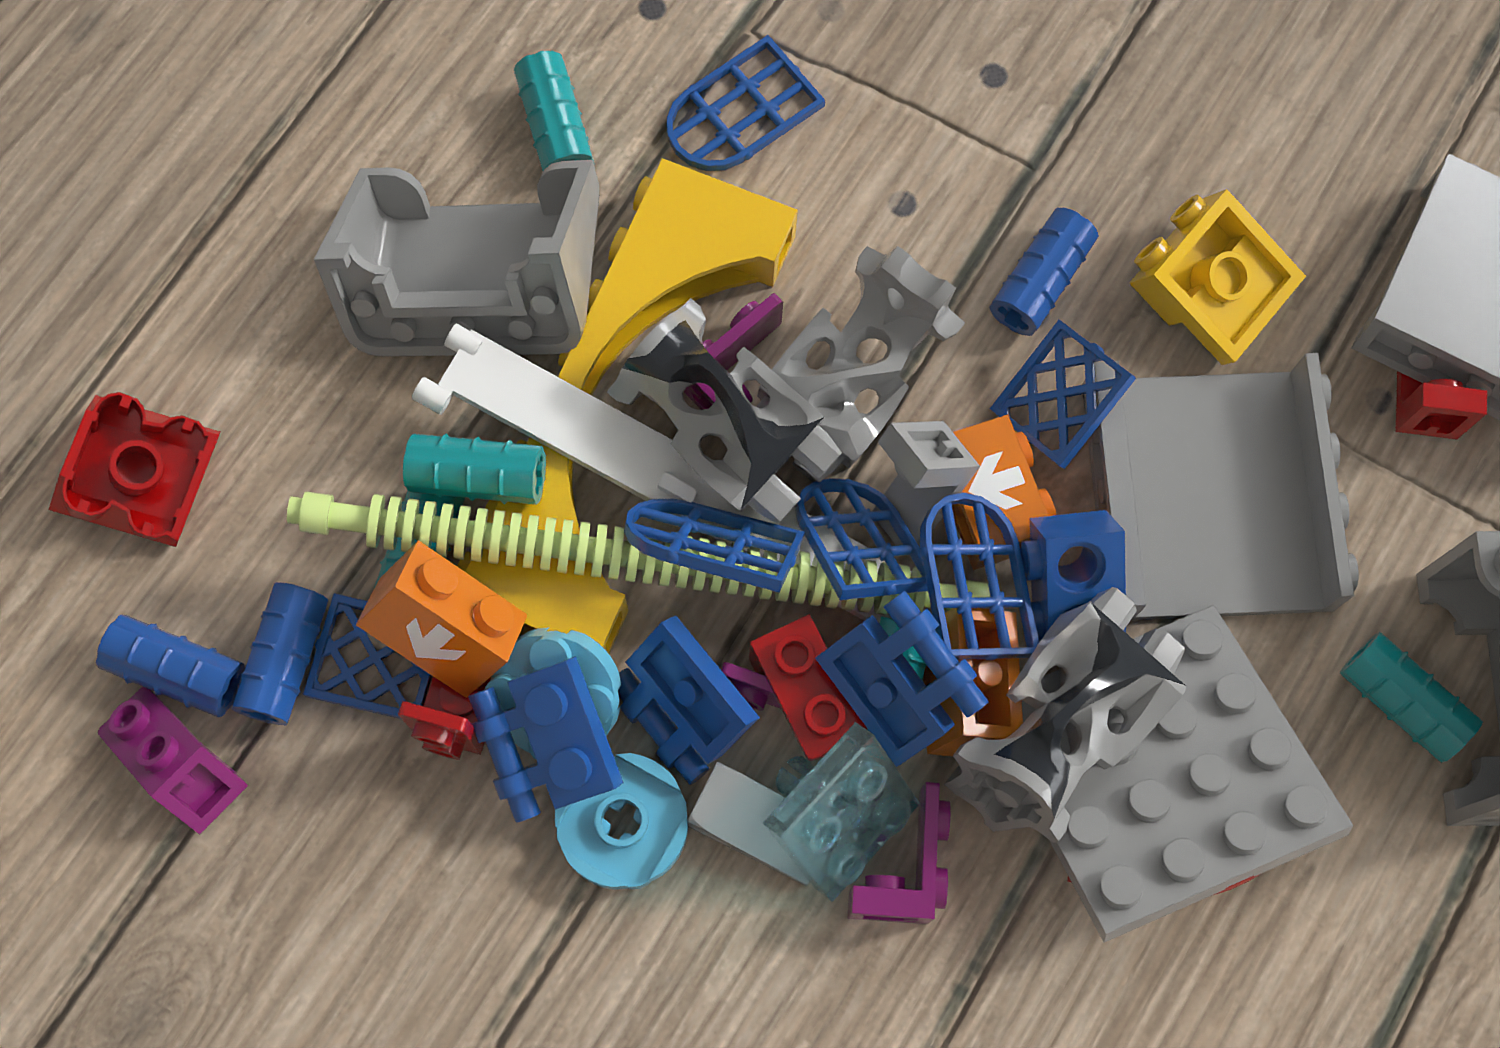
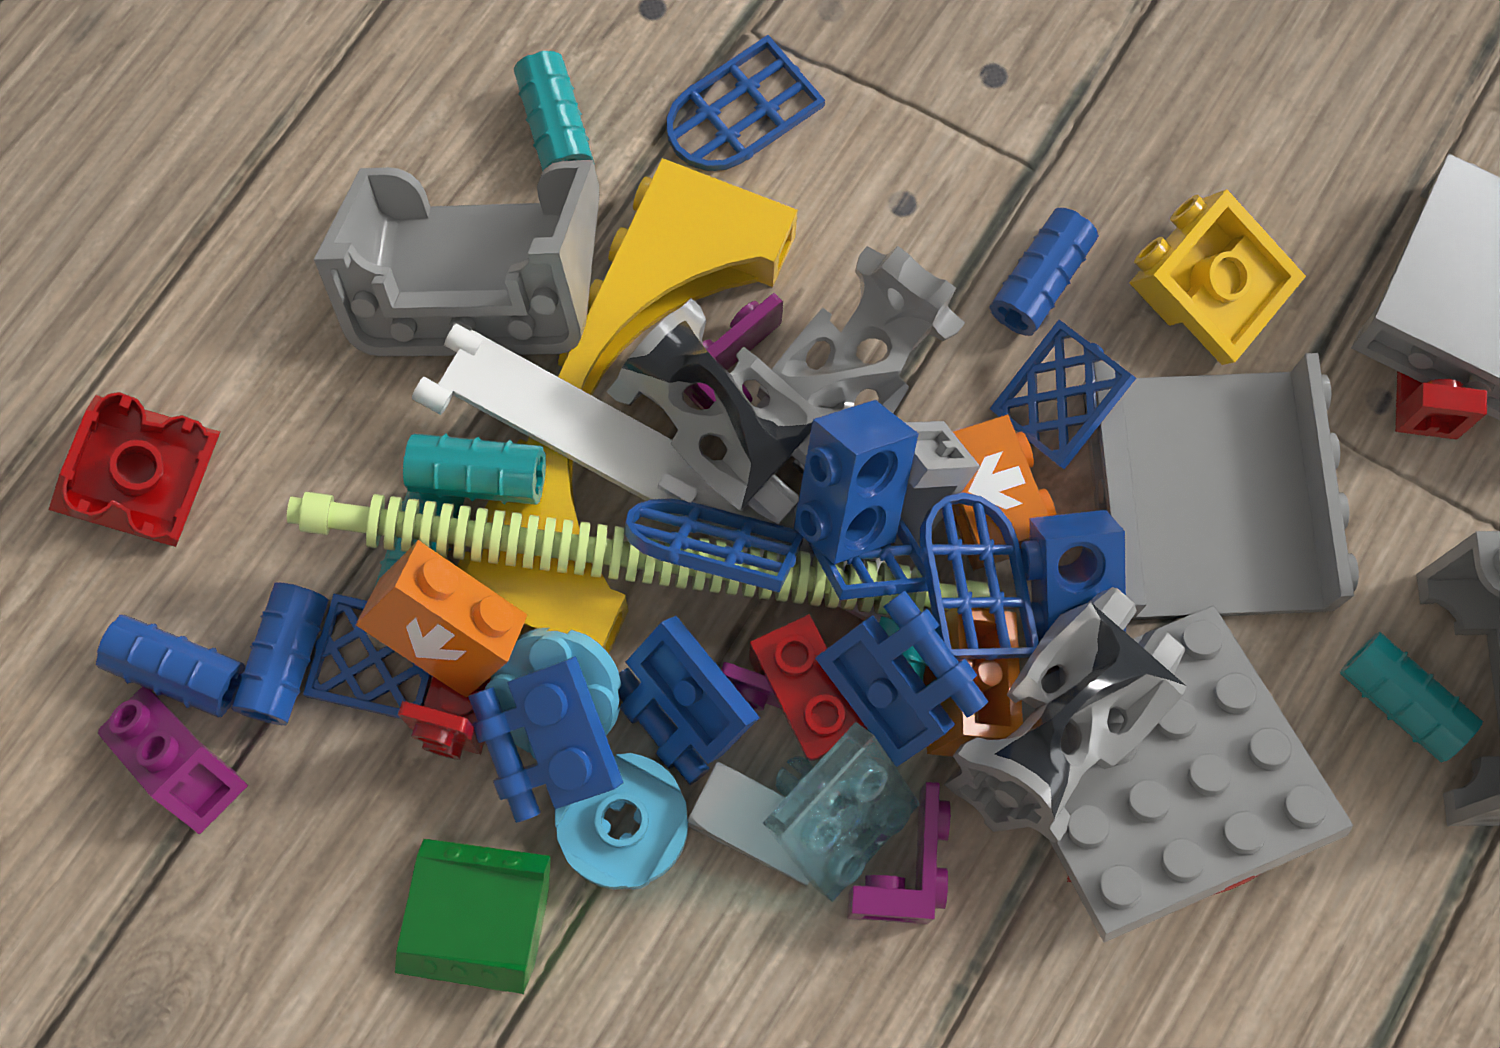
(474, 915): none -> green slope
(855, 480): none -> blue brick

